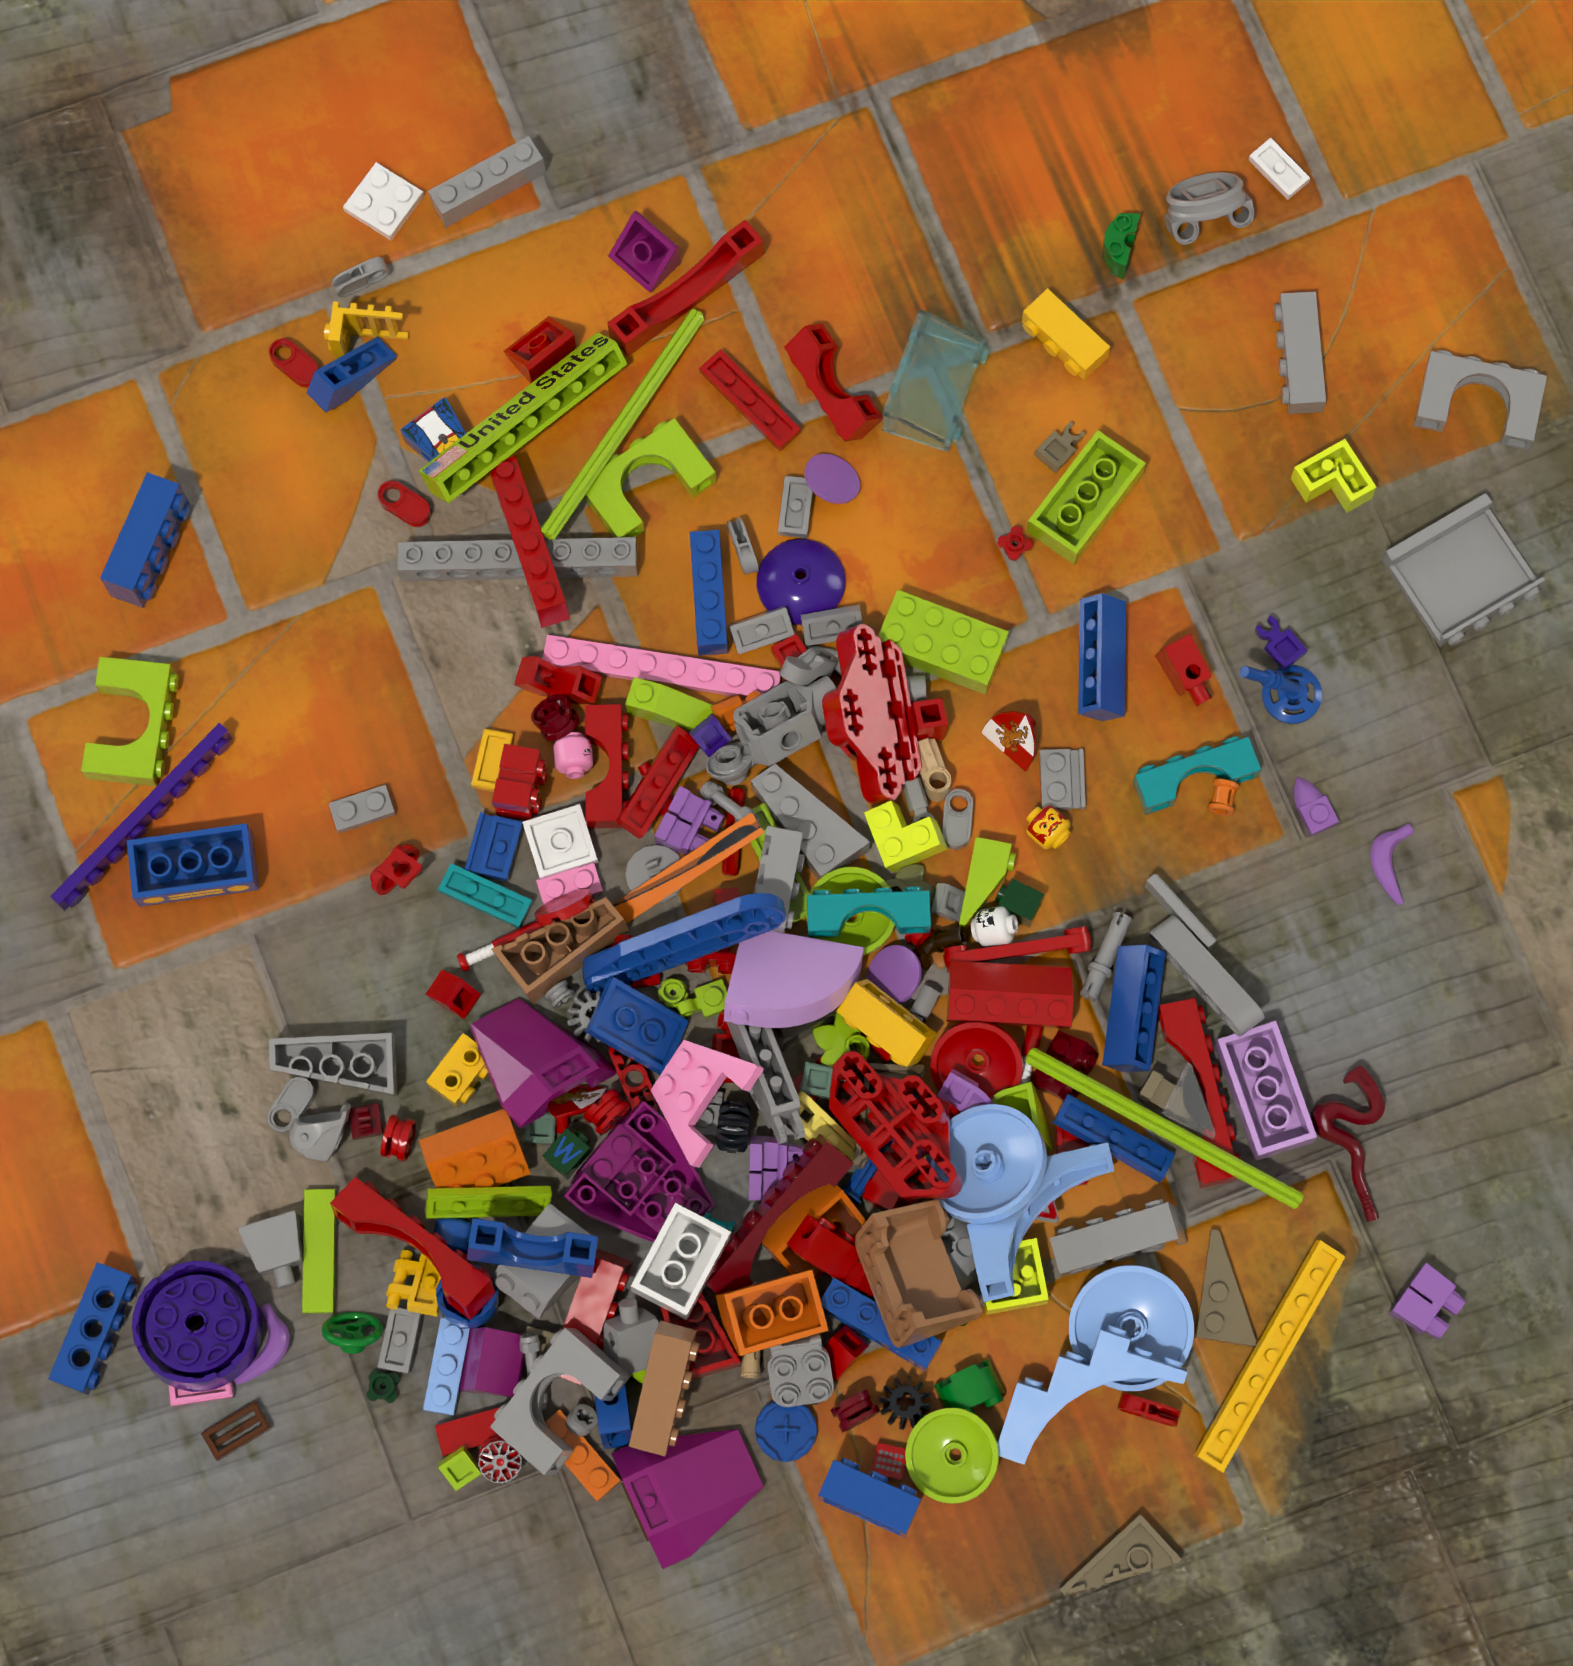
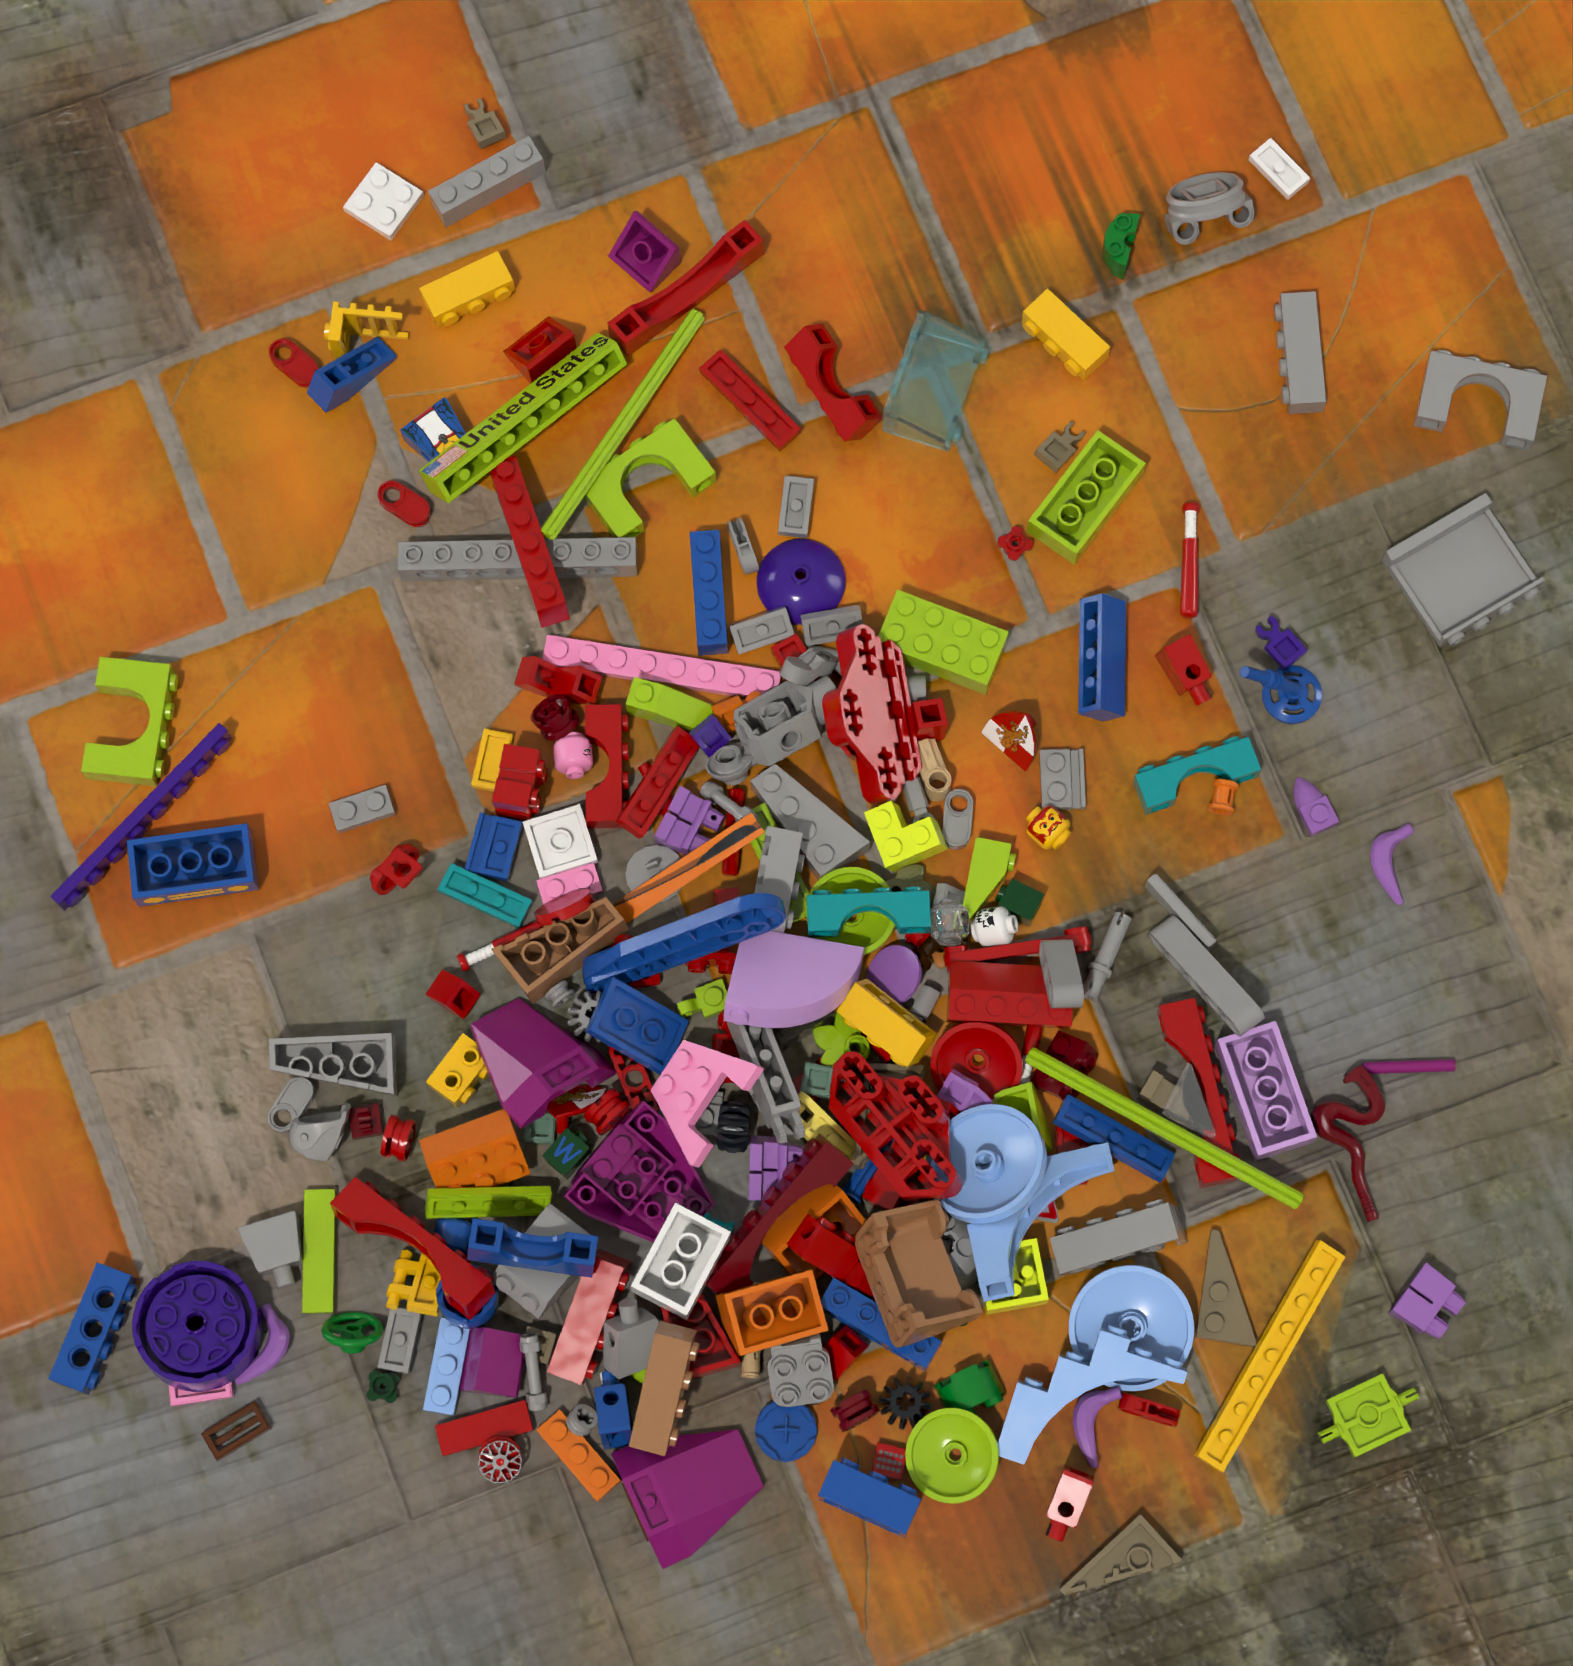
(145, 540): blue brick -> none
(360, 276): light grey piece -> none
(459, 1468): lime plate -> none
(467, 290): none -> yellow brick
(484, 126): none -> dark tan plate
(522, 1419): light grey arch -> none
(669, 985): lime plate -> none
(832, 478): medium lavender piece -> none
(949, 922): none -> clear head
(1061, 973): none -> light grey beam
(1072, 1488): none -> torso
(1084, 1419): none -> medium lavender piece
(1131, 1010): blue brick -> none
(1189, 573): none -> red piece
(1336, 470): neon yellow brick -> none
(1368, 1415): none -> lime plate
(1411, 1066): none -> magenta bar

